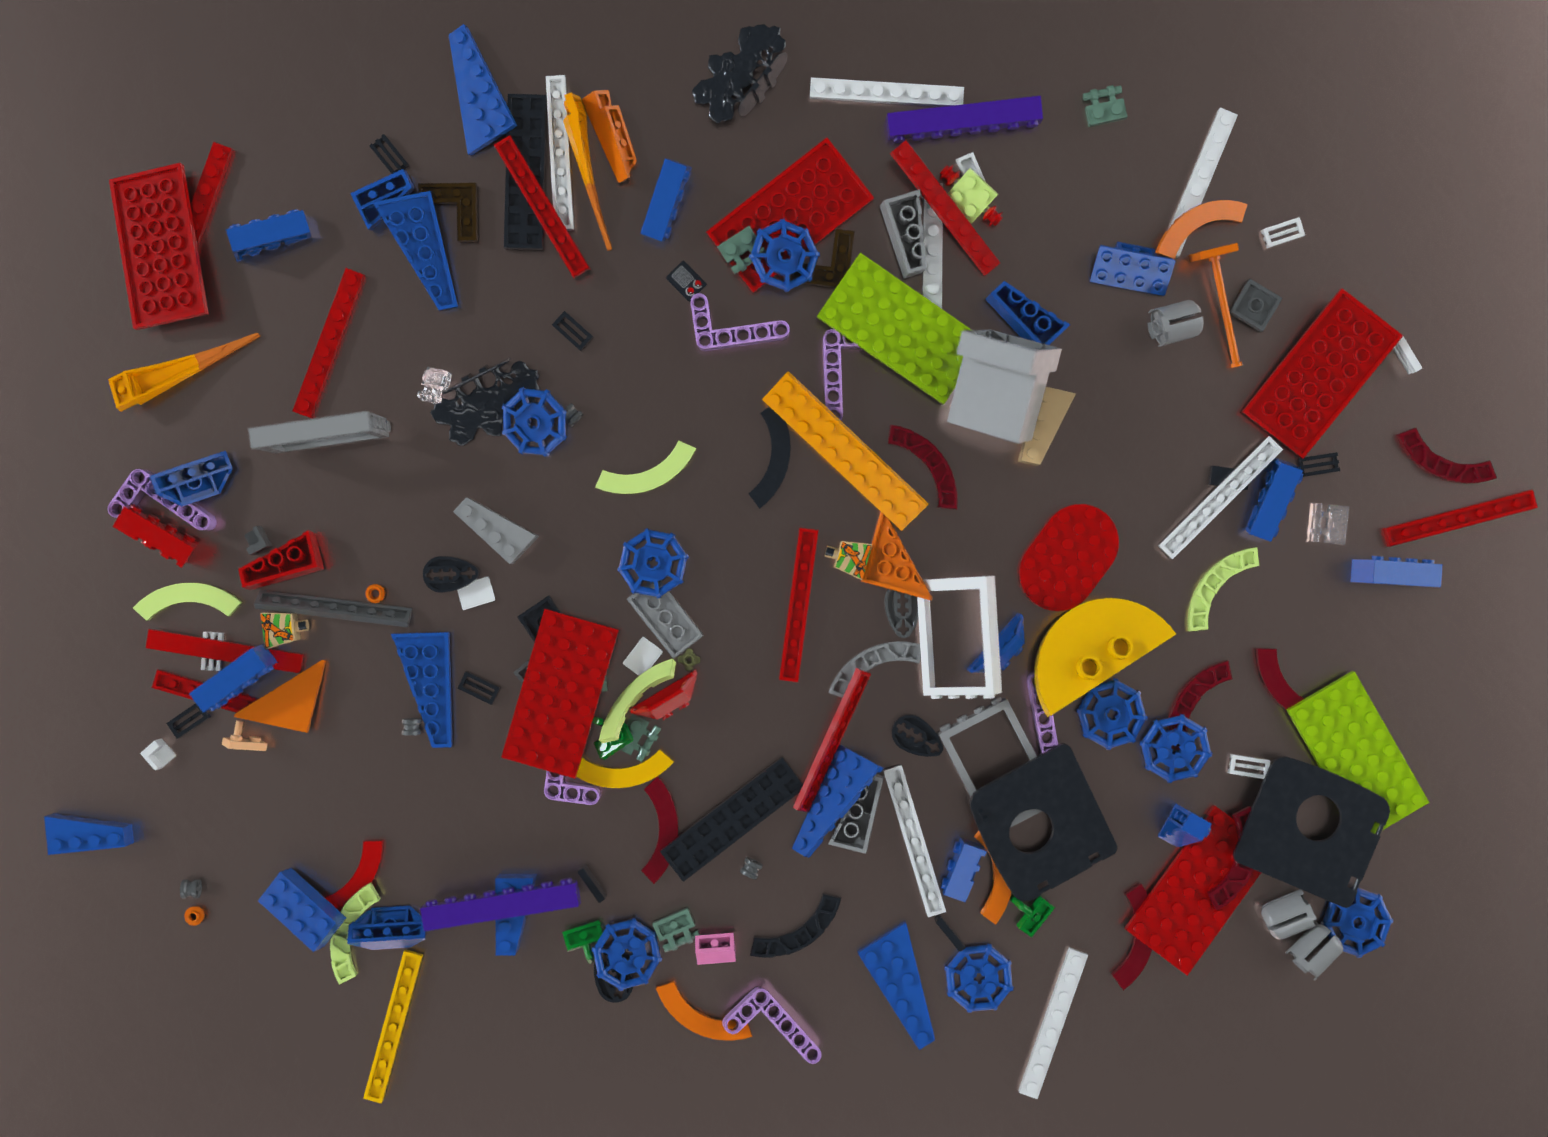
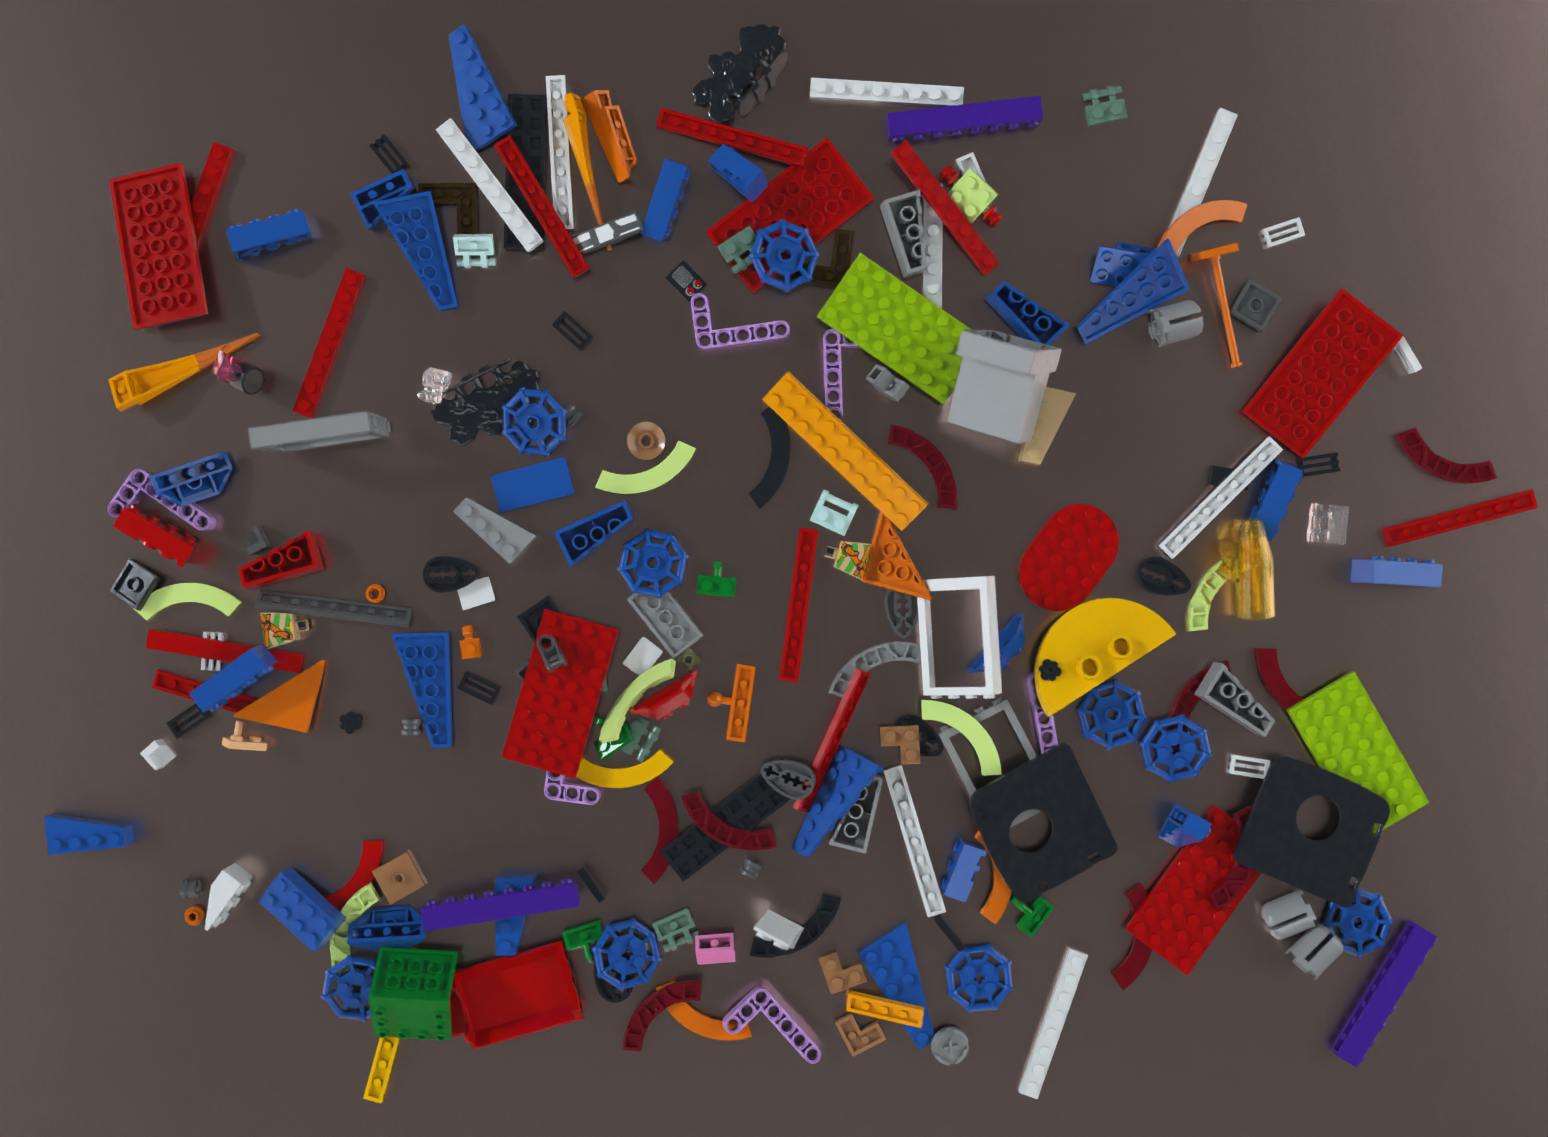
(135, 584): none -> plate
(226, 893): none -> white slope
(242, 374): none -> piece
(345, 725): none -> black plant
(345, 987): none -> blue plate
(398, 878): none -> medium nougat plate
(412, 993): none -> green bracket
(470, 646): none -> orange plate
(474, 245): none -> light aqua plate
(489, 185): none -> white plate
(514, 996): none -> red panel
(532, 484): none -> blue tile
(551, 654): none -> dark grey piece
(588, 532): none -> blue wedge
(608, 233): none -> slope
(639, 433): none -> medium nougat dish
(653, 1005): none -> dark red tile
(716, 584): none -> green plate
(721, 831): none -> dark red tile
(730, 136): none -> red tile
(738, 172): none -> blue wedge
(739, 702): none -> orange plate
(778, 928): none -> white slope
(788, 788): none -> dark grey piece
(832, 519): none -> light aqua plate
(838, 977): none -> medium nougat plate
(859, 1039): none -> medium nougat plate
(885, 1009): none -> light orange plate
(887, 383): none -> light grey brick
(904, 736): none -> medium nougat plate
(950, 1045): none -> light grey tile
(970, 728): none -> yellowish green tile
(1044, 669): none -> black plant
(1148, 286): none -> blue wing
(1162, 566): none -> black piece
(1228, 696): none -> light grey wedge
(1251, 568): none -> clear yellow piece
(1383, 994): none -> dark purple brick

